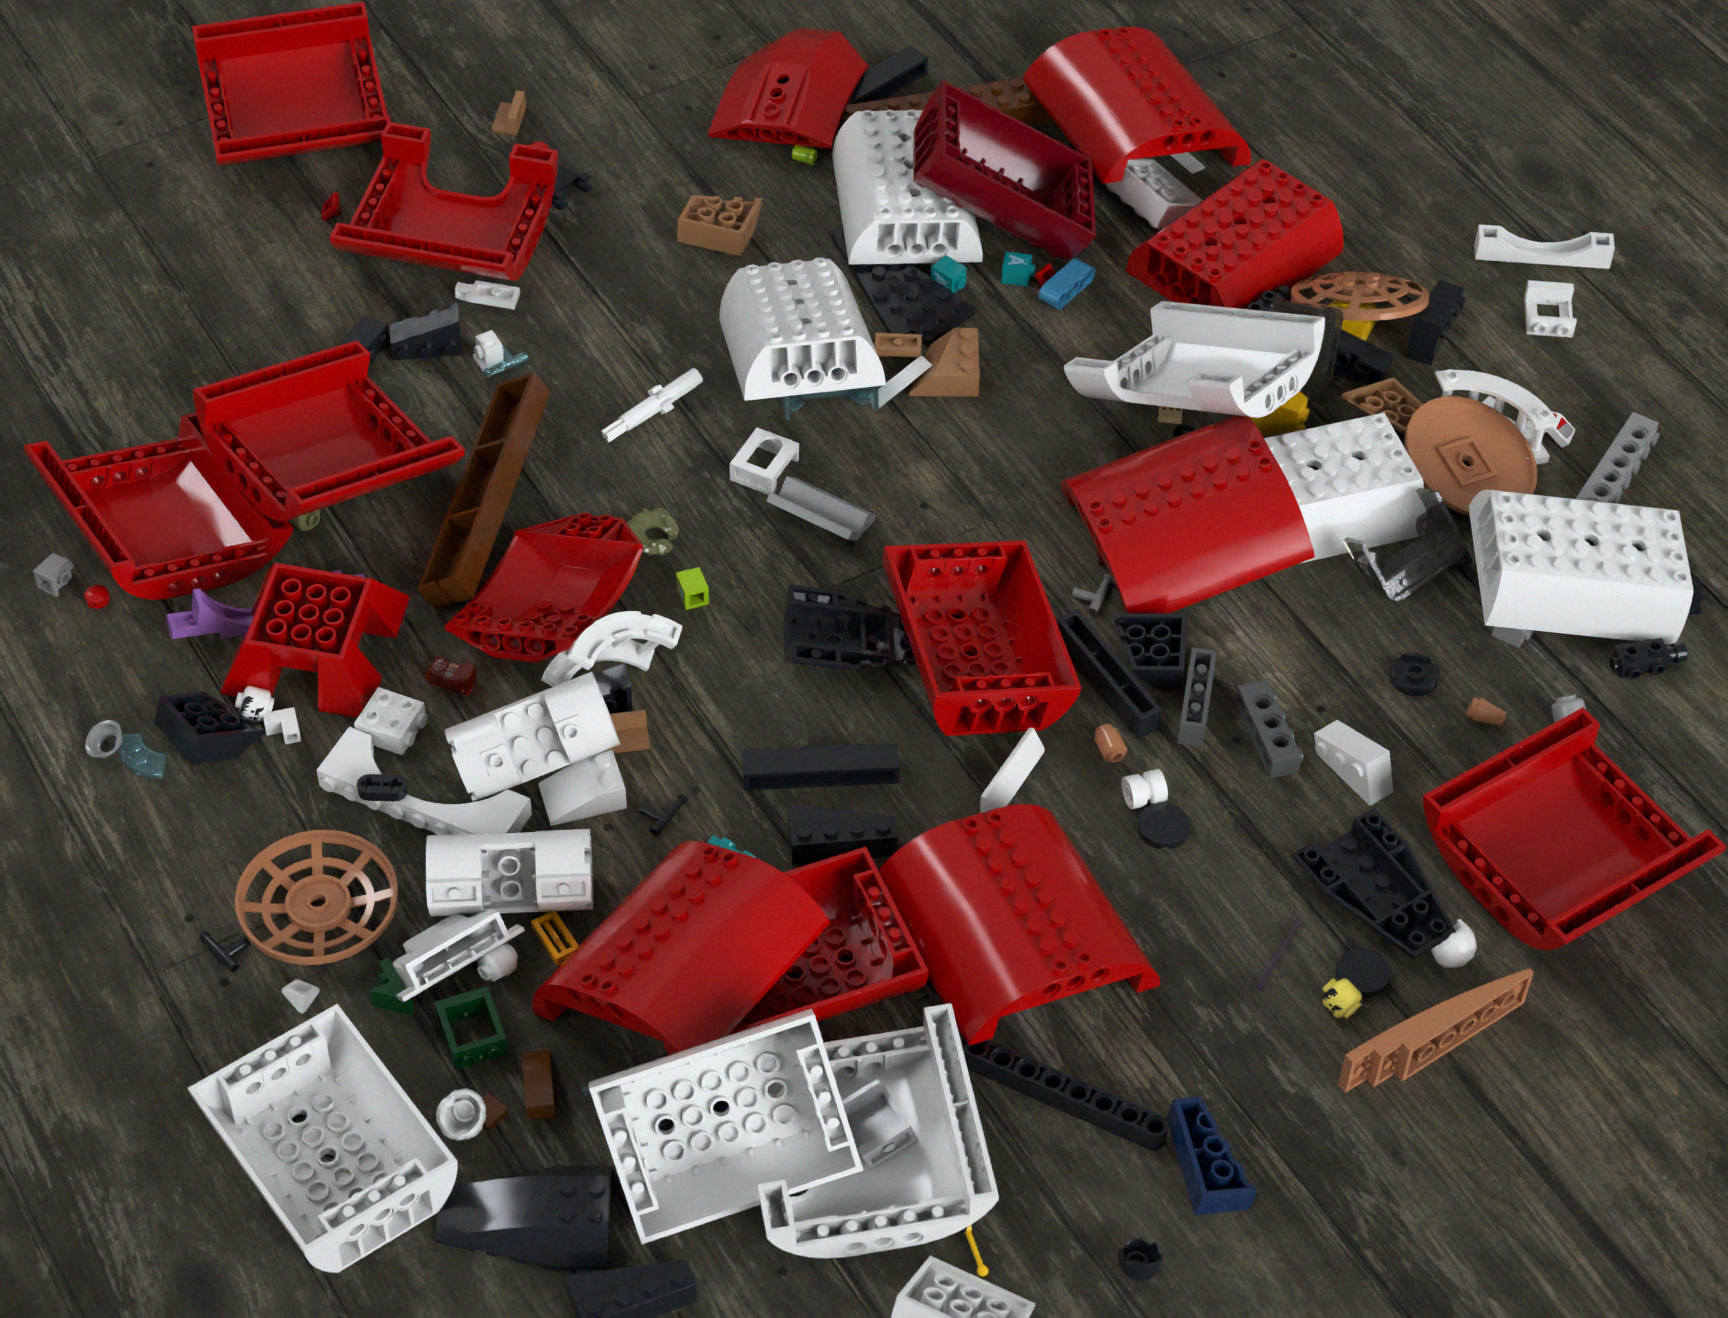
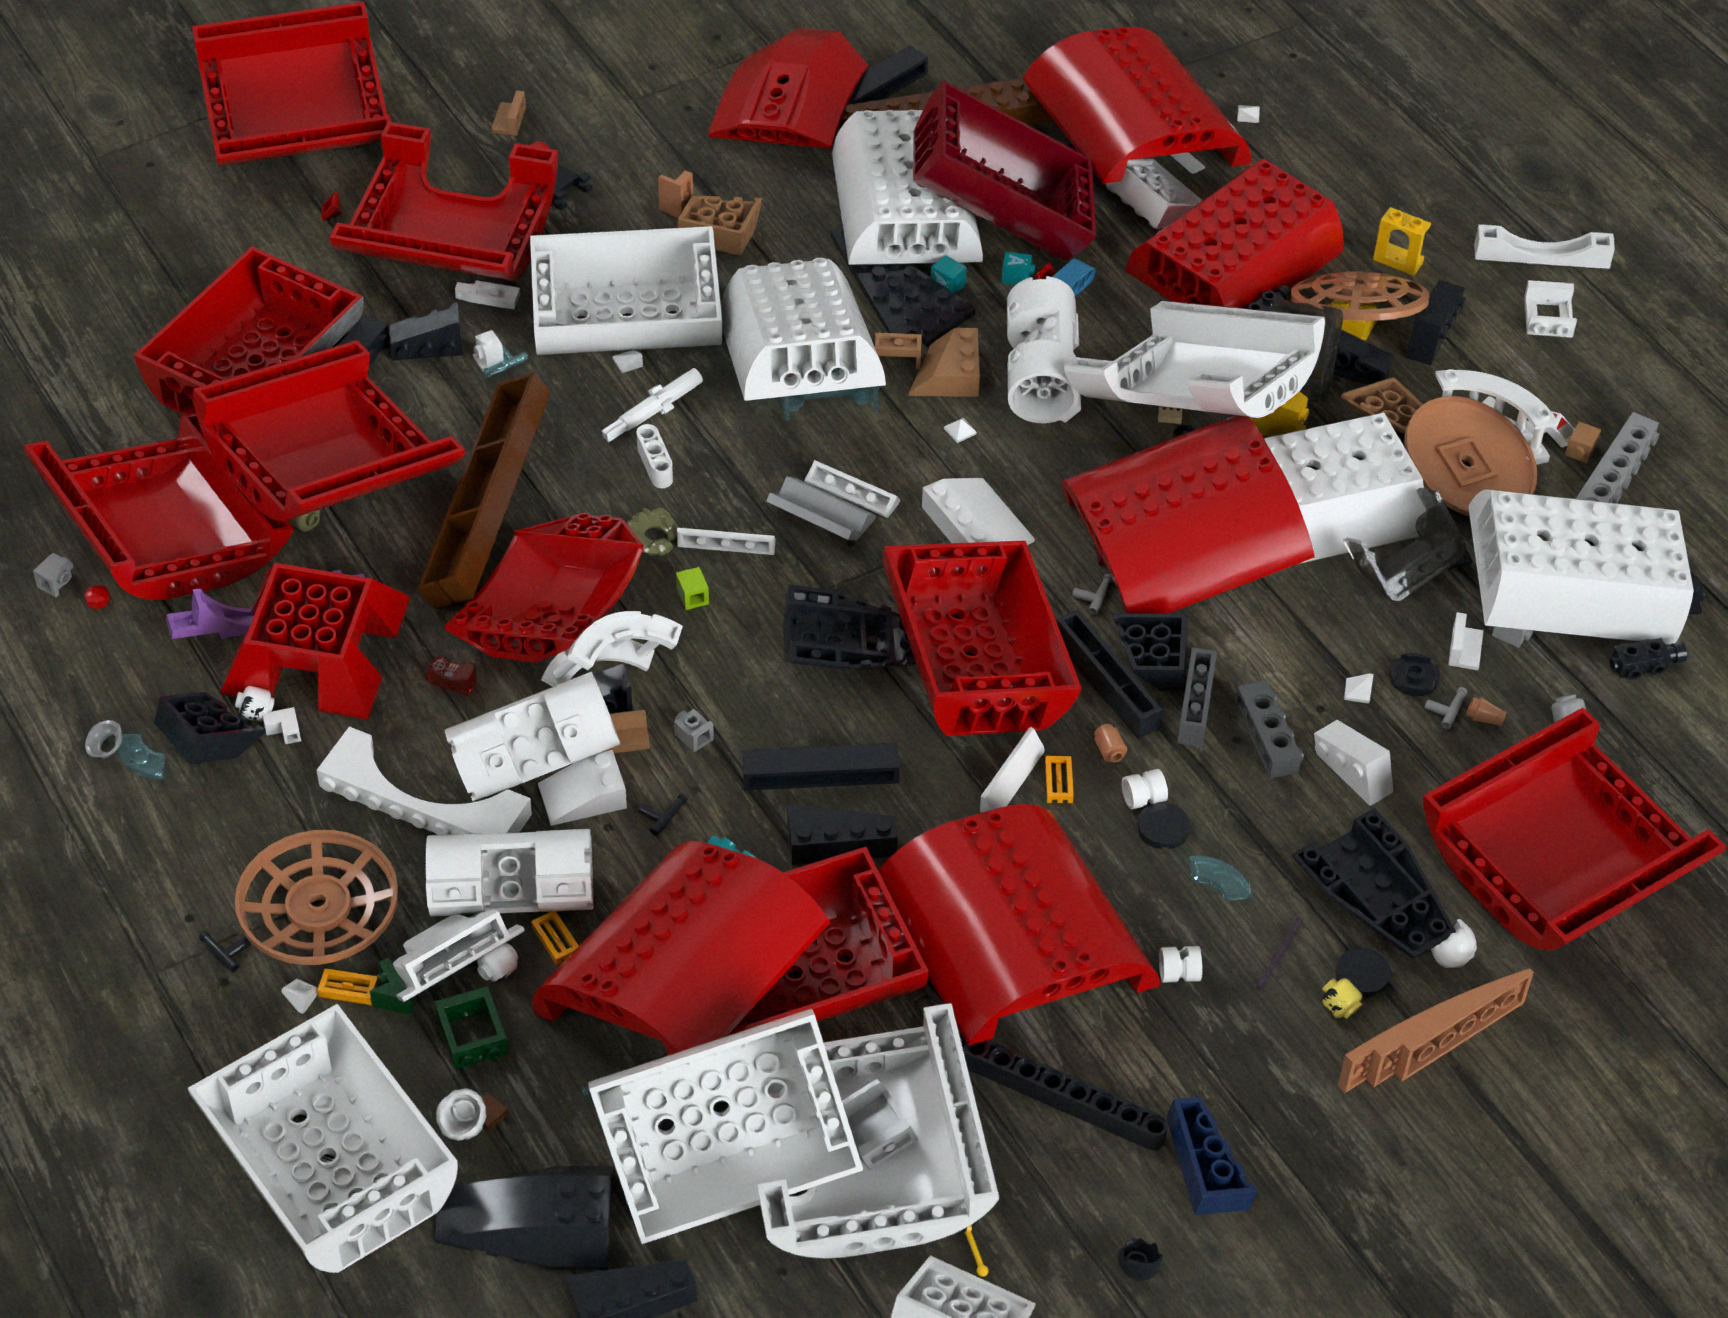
(241, 324): none -> red slope
(346, 990): none -> light orange tile
(381, 787): black beam -> none
(392, 720): white brick -> none
(538, 1084): reddish brown slope -> none
(623, 274): none -> white slope
(628, 361): none -> white slope
(654, 456): none -> white beam
(675, 193): none -> nougat panel
(693, 730): none -> light grey brick
(726, 541): none -> white slope
(756, 477): white panel -> none
(804, 154): lime piece -> none
(852, 489): none -> white slope
(902, 379): white sticker -> none
(960, 430): none -> white slope
(971, 512): none -> white slope
(1043, 335): none -> white cylinder
(1059, 796): none -> light orange tile
(1180, 964): none -> white wheel
(1221, 876): none -> clear light blue tile
(1248, 114): none -> white slope
(1359, 688): none -> white slope
(1395, 256): none -> yellow panel
(1449, 712): none -> light grey piece
(1465, 644): none -> white panel
(1583, 442): none -> medium nougat brick

